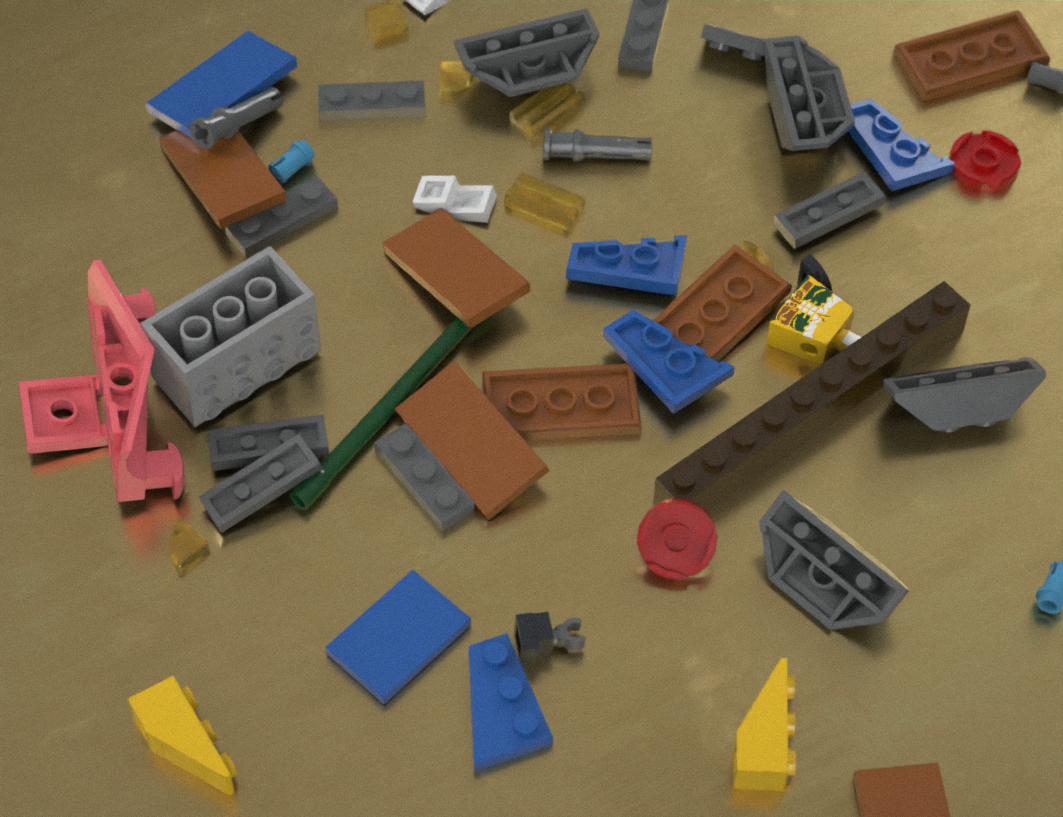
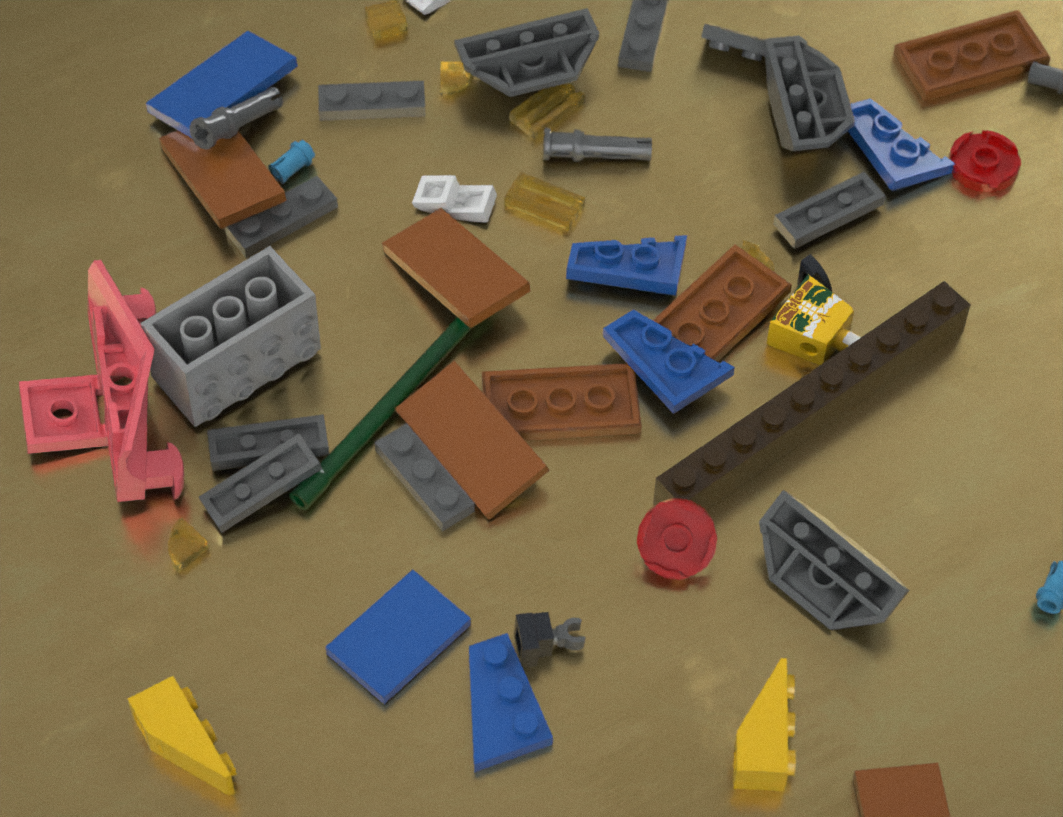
(967, 393): dark grey wedge -> none

